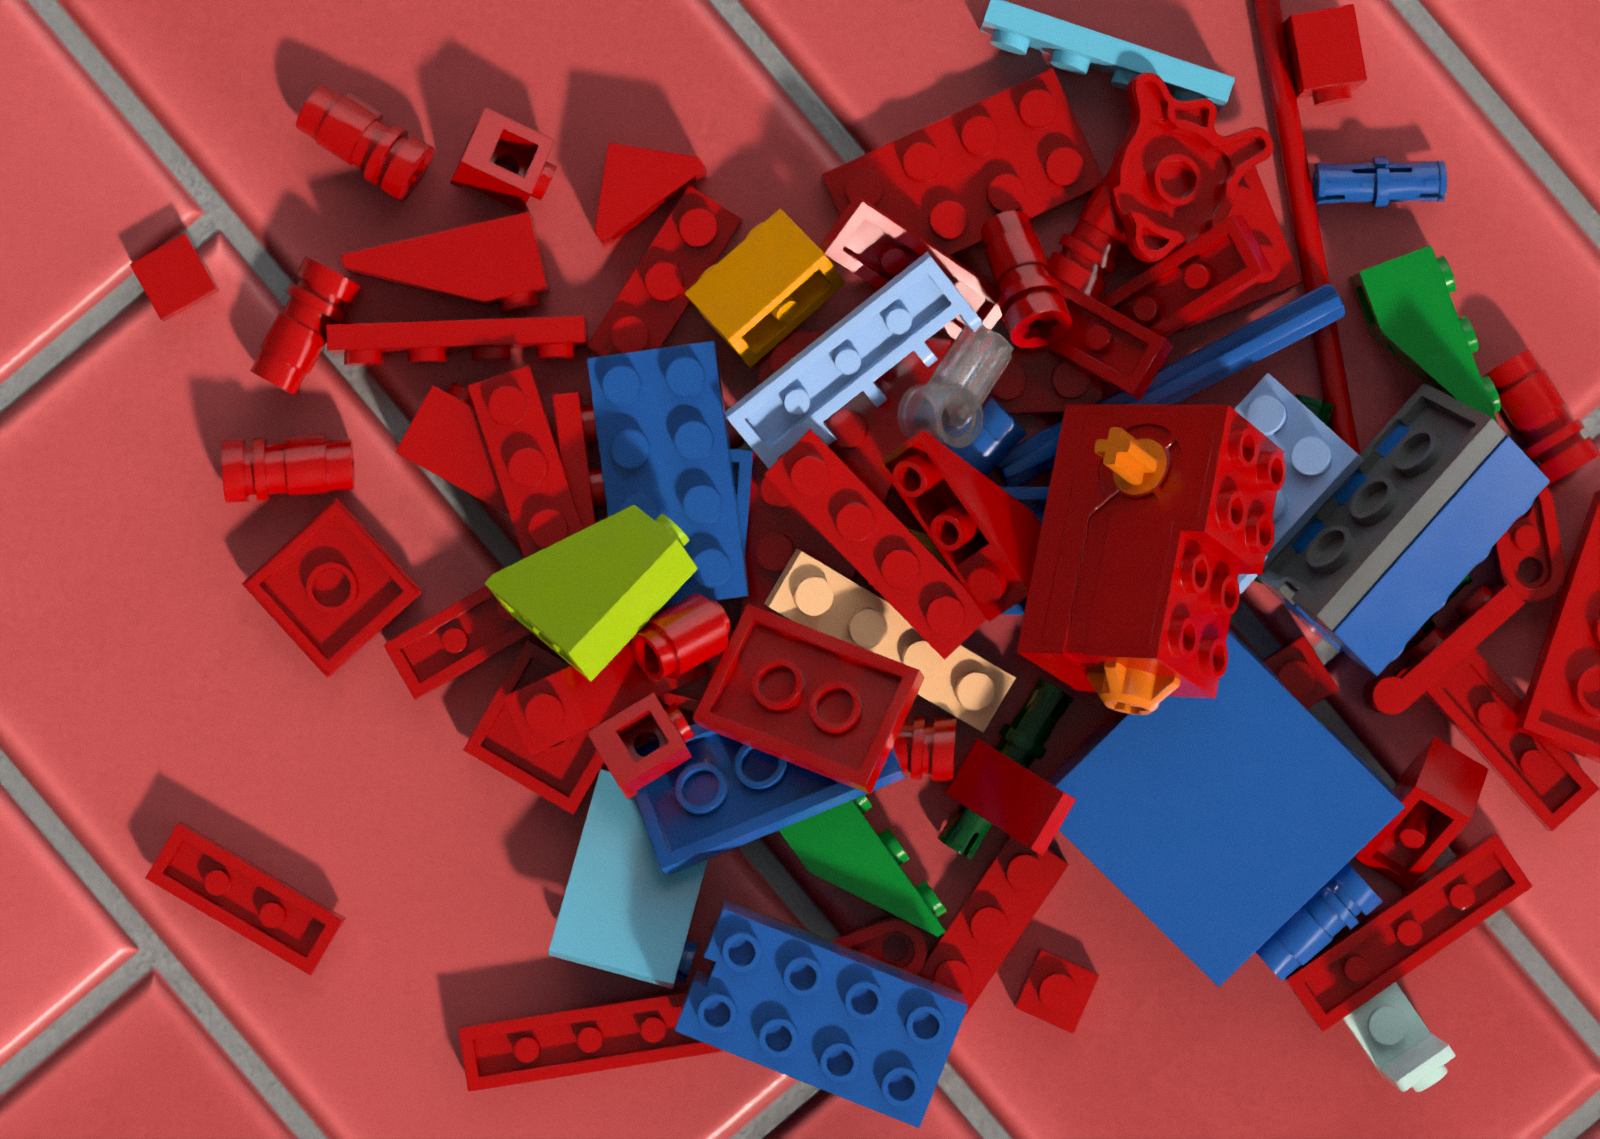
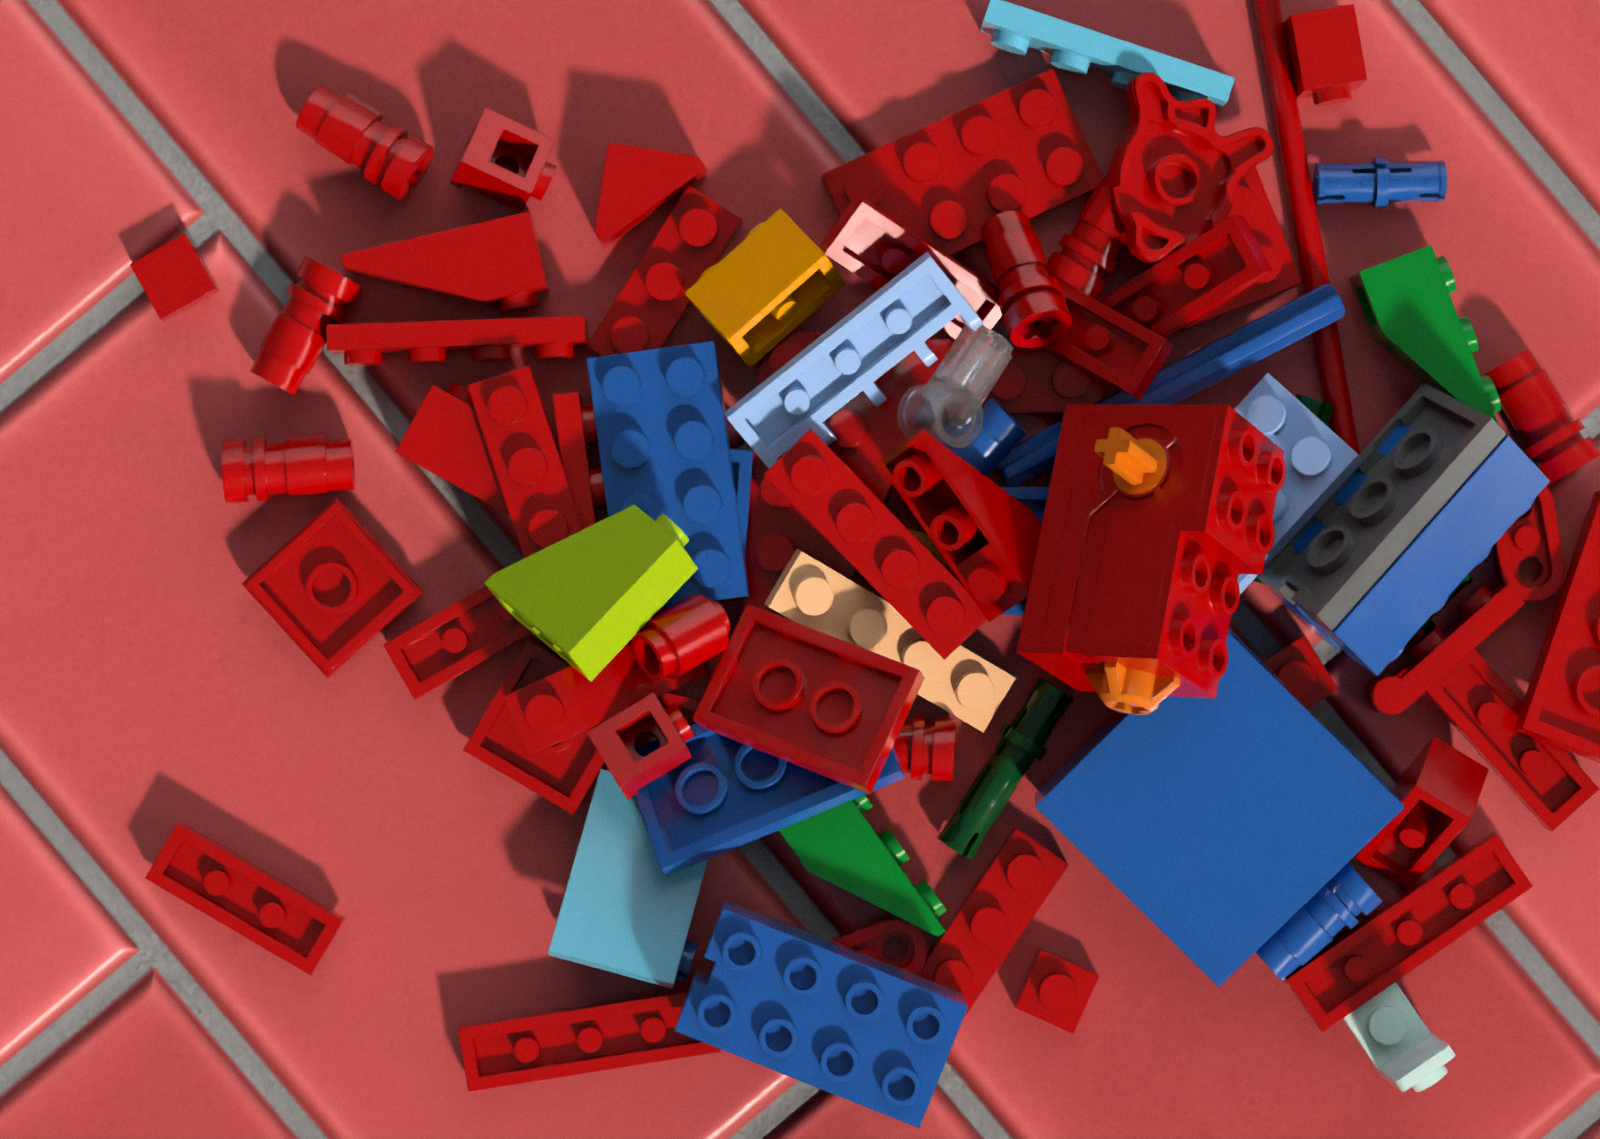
(1010, 796): red tile -> none

